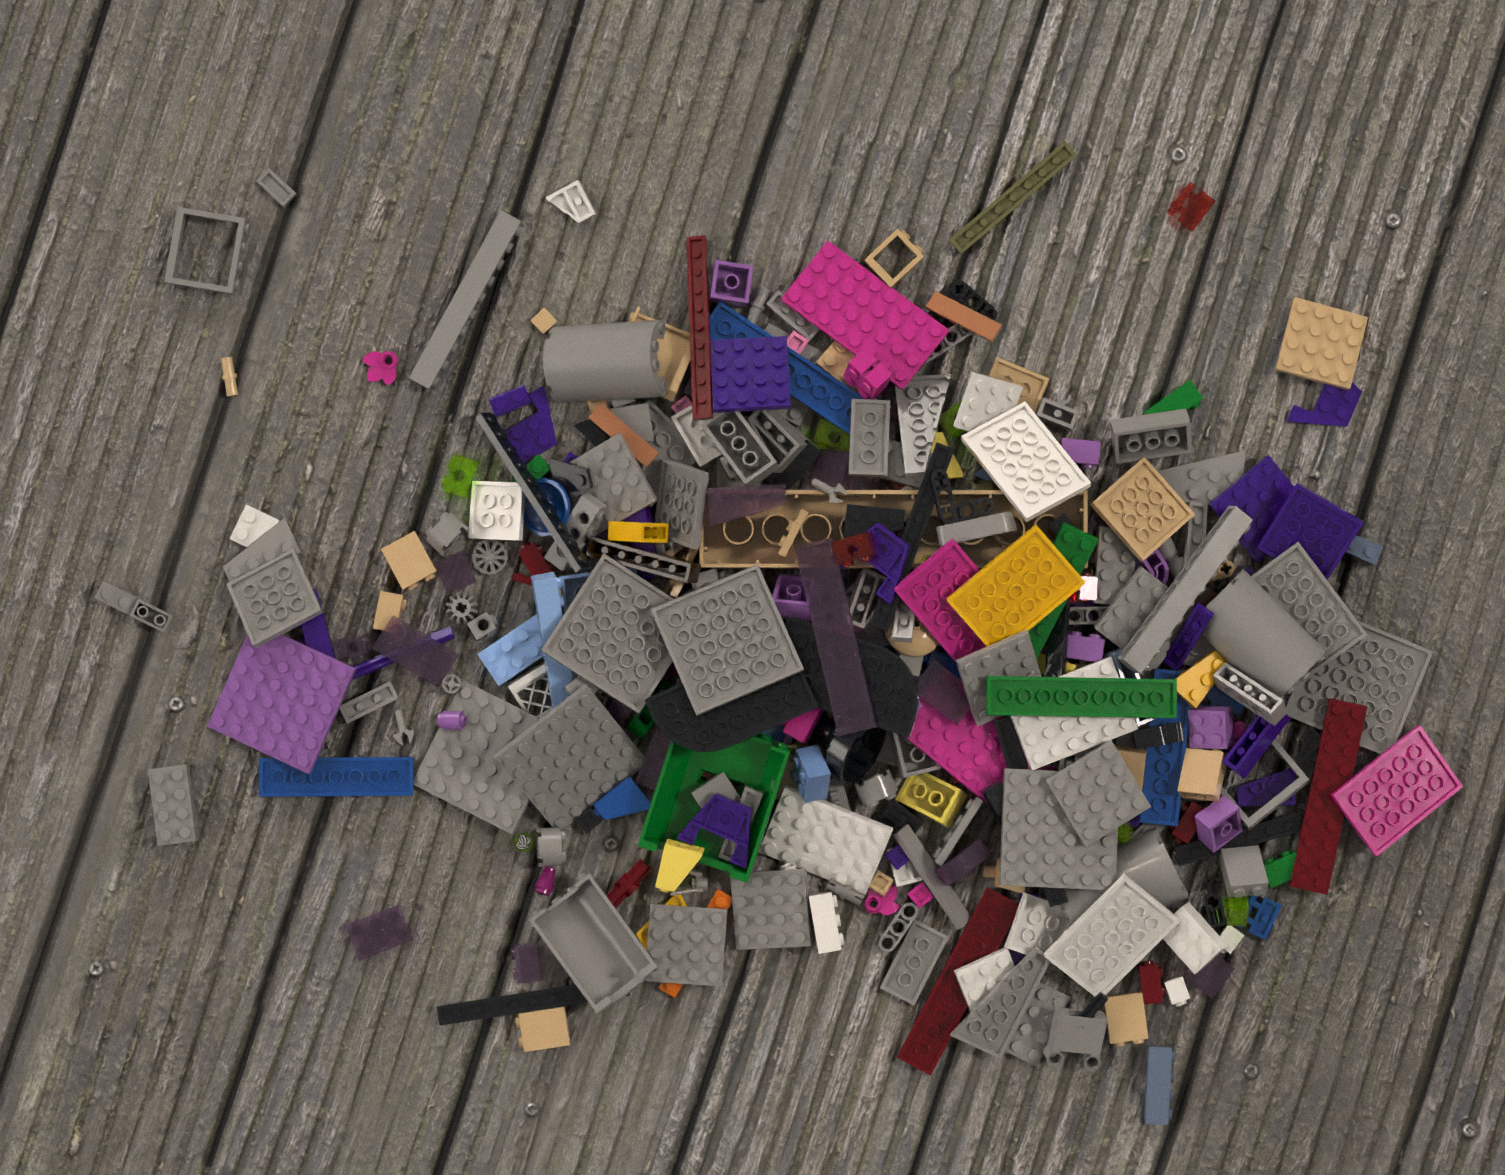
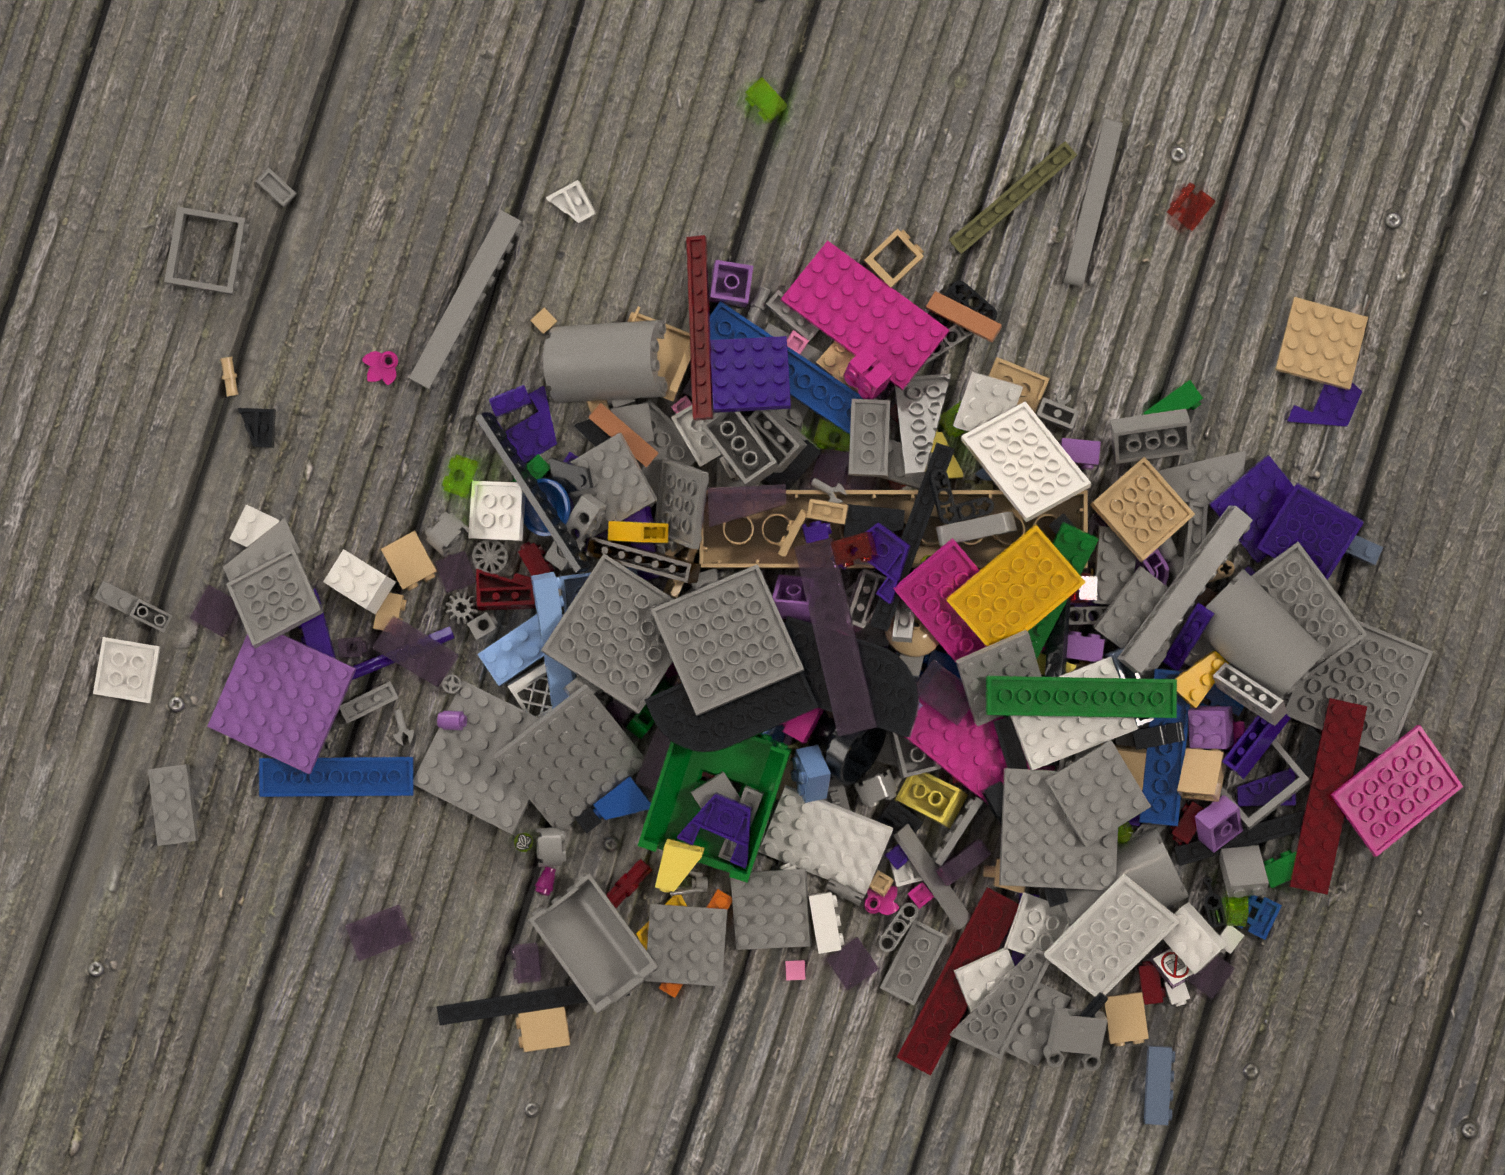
(126, 670): none -> white plate
(215, 611): none -> clear purple tile
(259, 425): none -> black wing
(359, 581): none -> white brick
(502, 593): none -> dark red wedge
(766, 100): none -> clear neon green brick
(795, 970): none -> bright pink tile
(816, 531): none -> dark purple brick
(827, 511): none -> tan plate
(852, 963): none -> clear purple tile
(1093, 202): none -> light grey beam
(1171, 967): none -> piece

